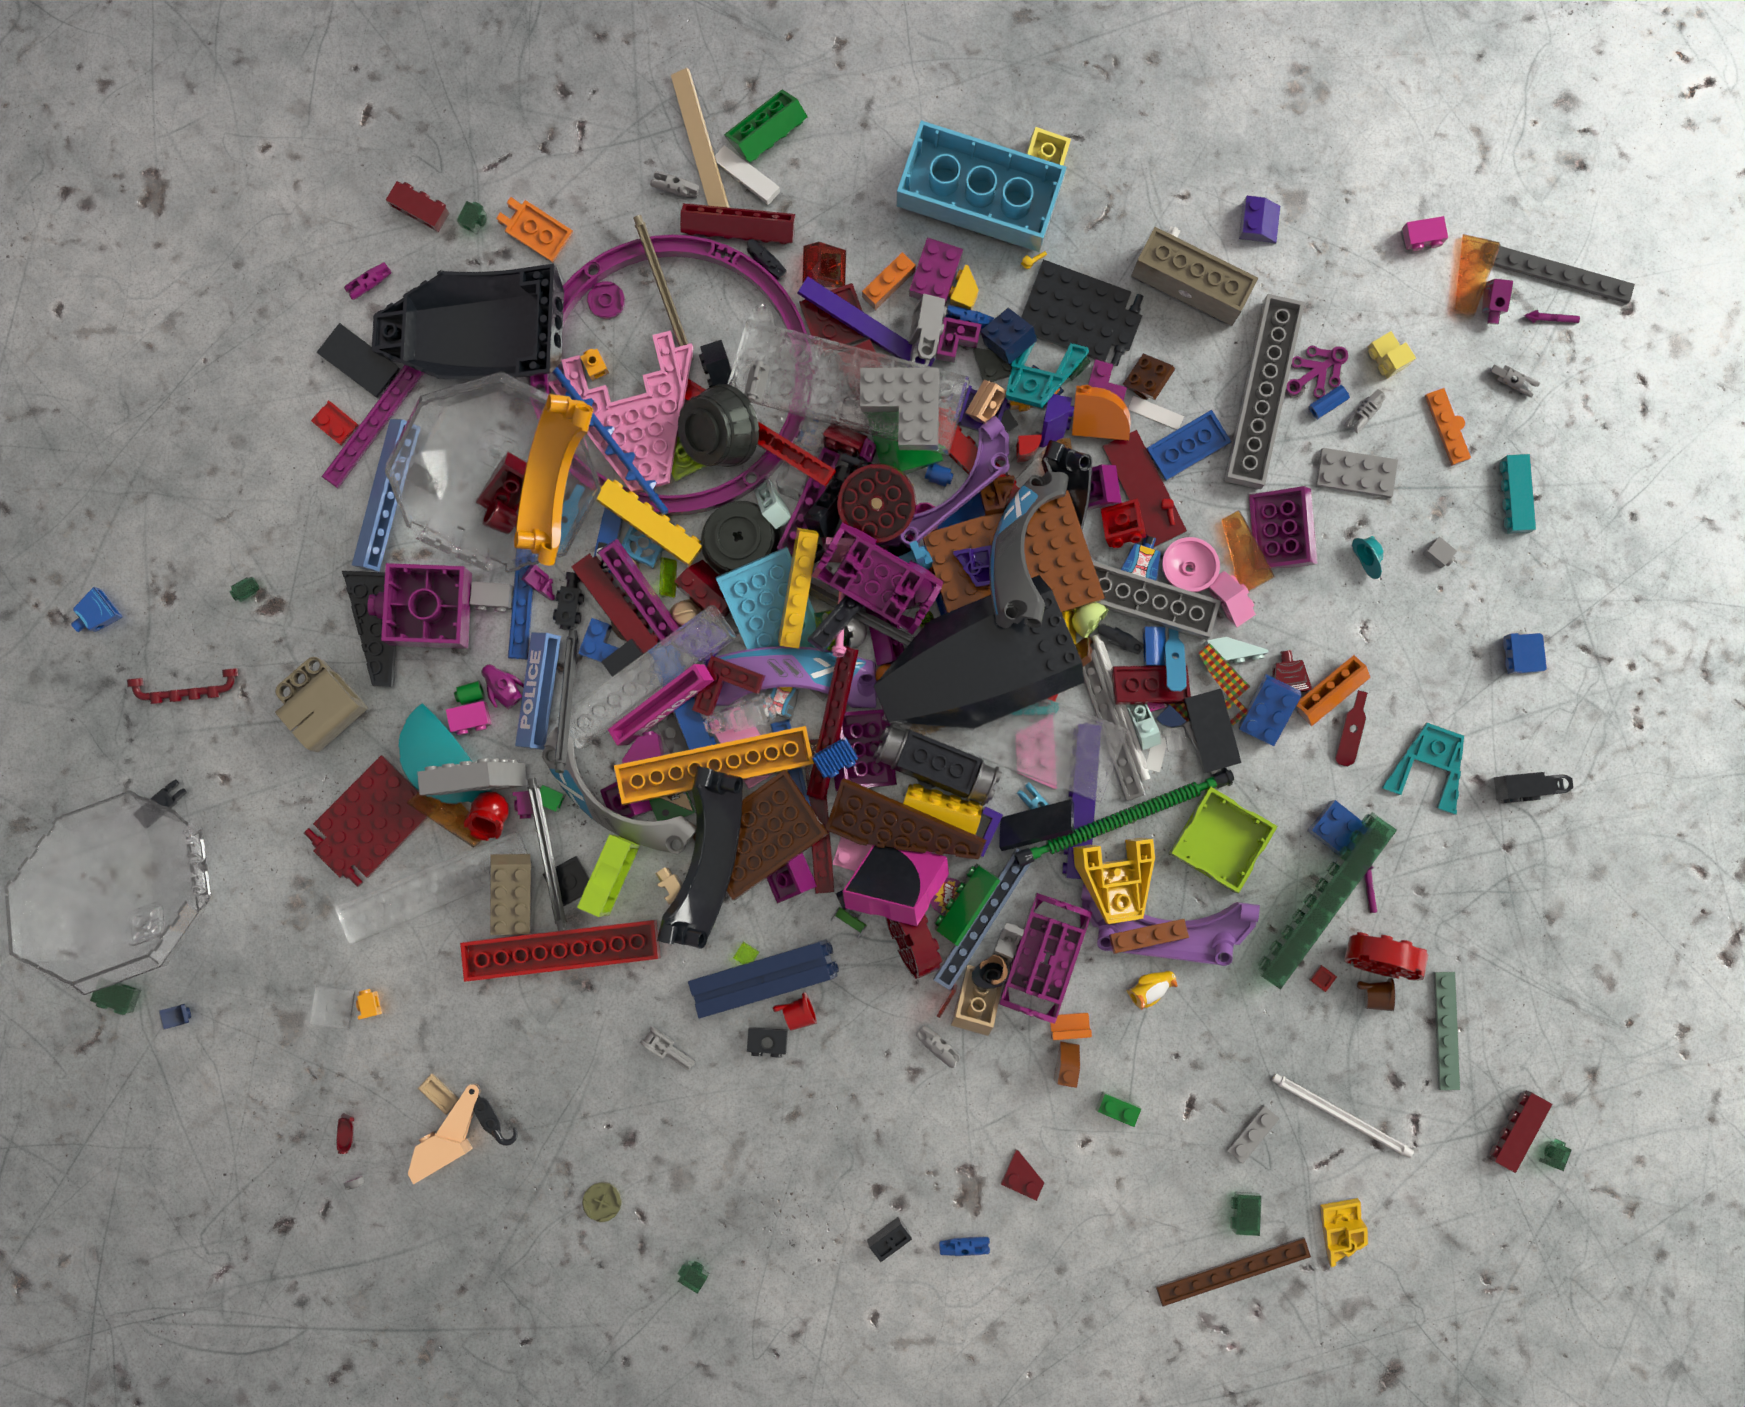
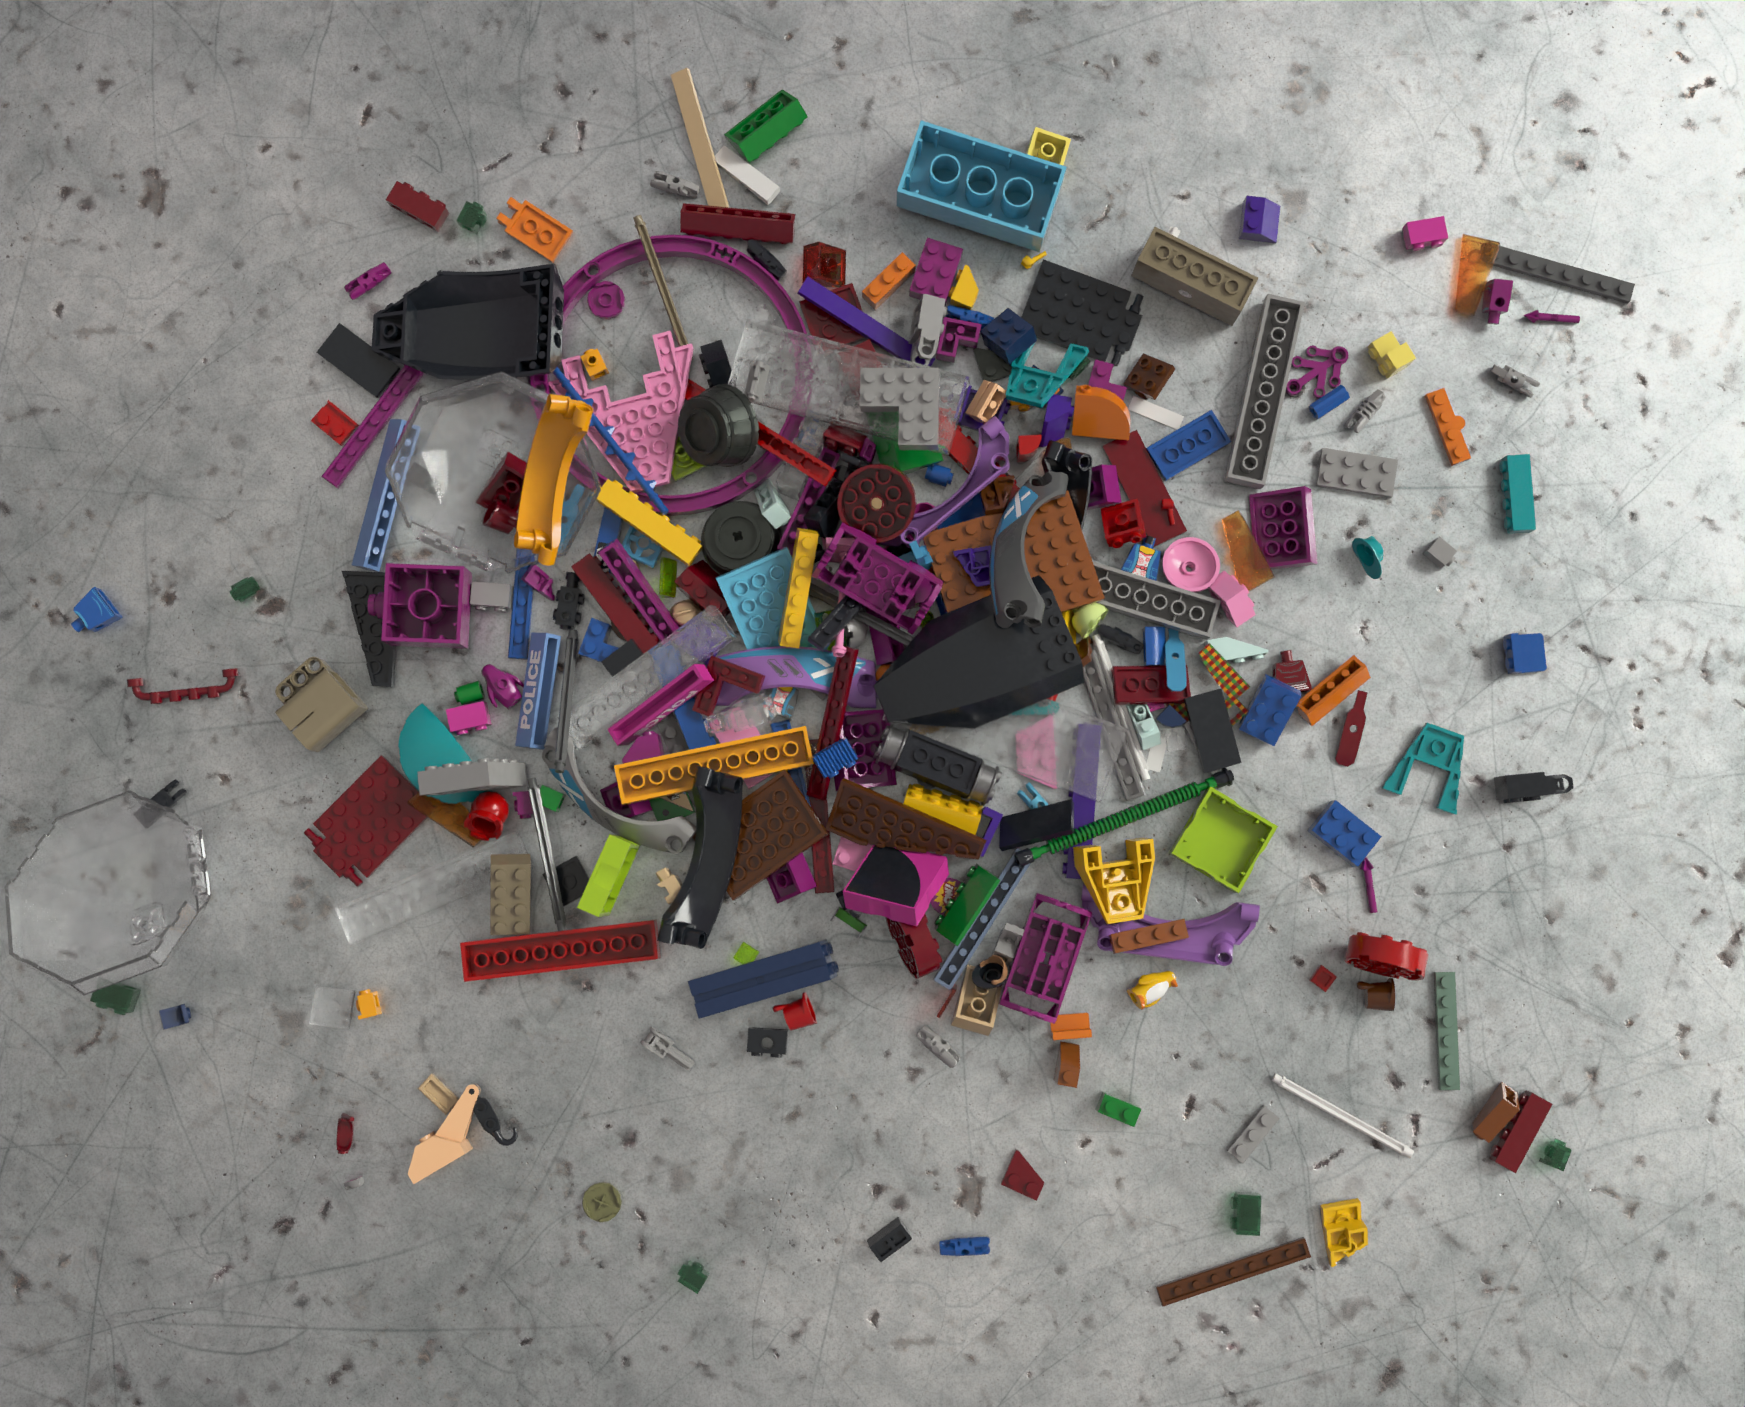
(1008, 421): black tile -> none
(1326, 899): clear green brick -> none
(1496, 1113): none -> dark orange slope

